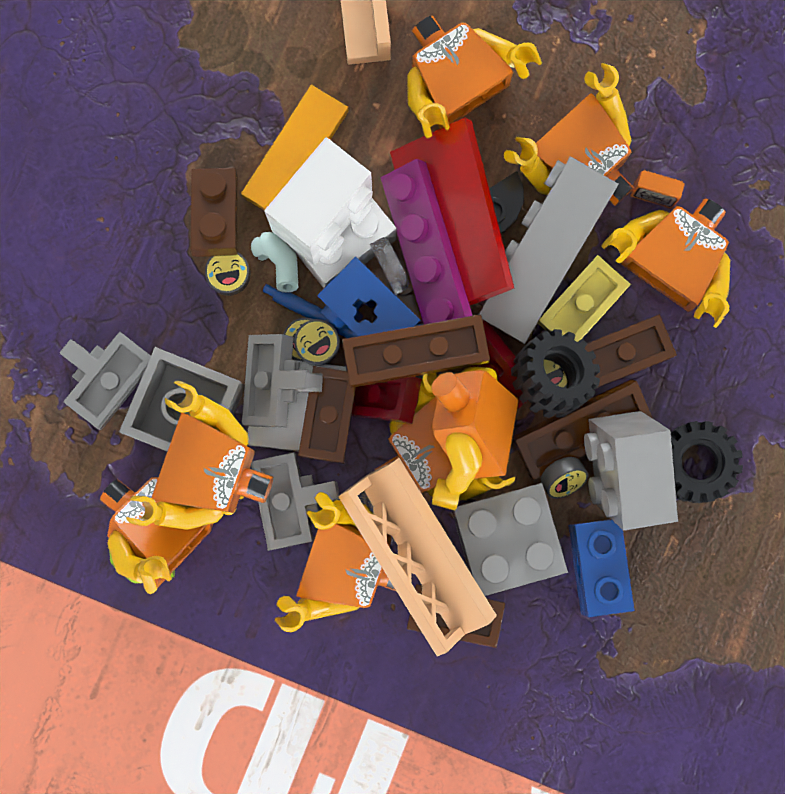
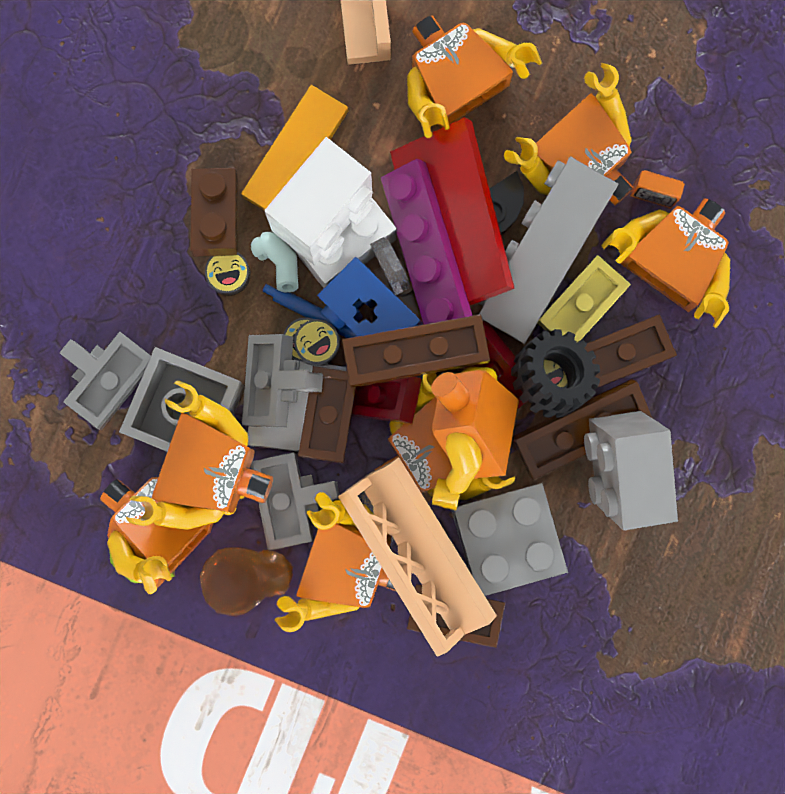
(241, 578): none -> clear orange hair
(564, 477): tile -> none
(601, 568): blue brick -> none
(725, 458): black tyre -> none

